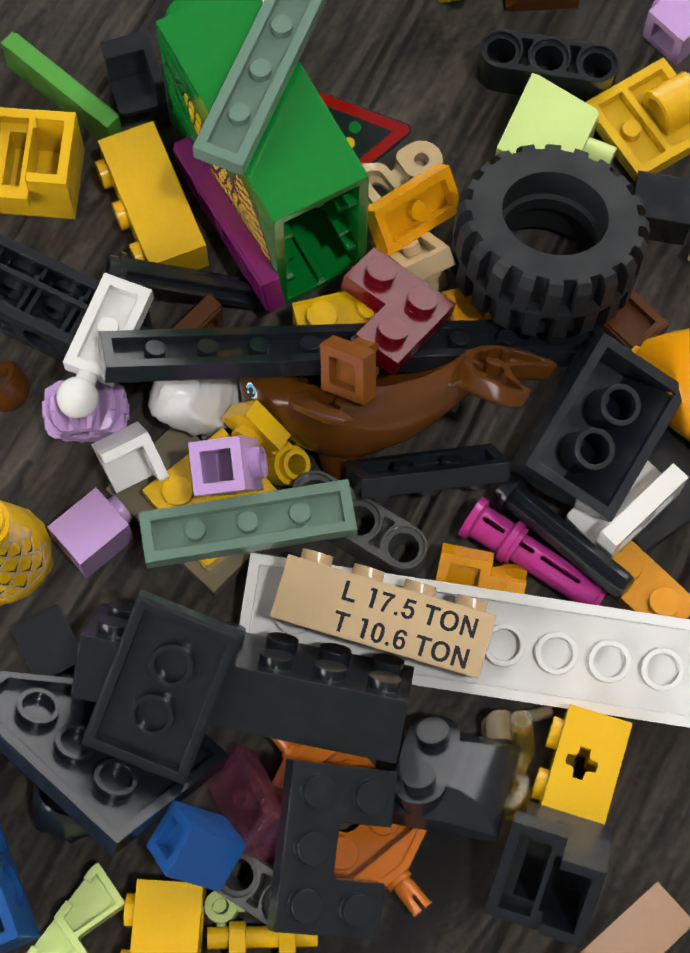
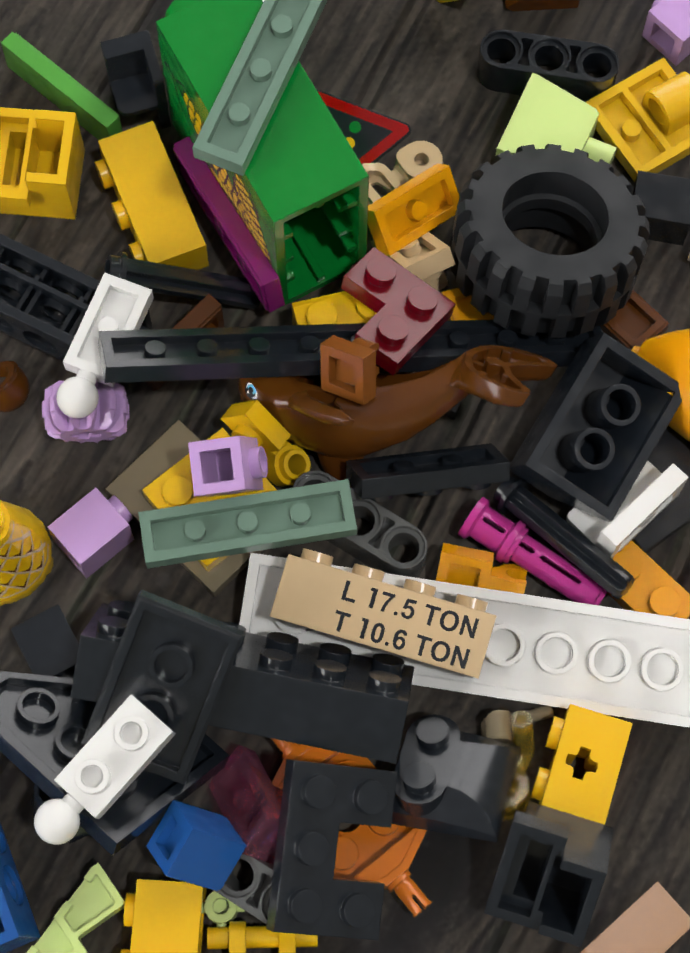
(103, 770): none -> white plate
(129, 457): white panel -> none
(193, 404): white hair -> none

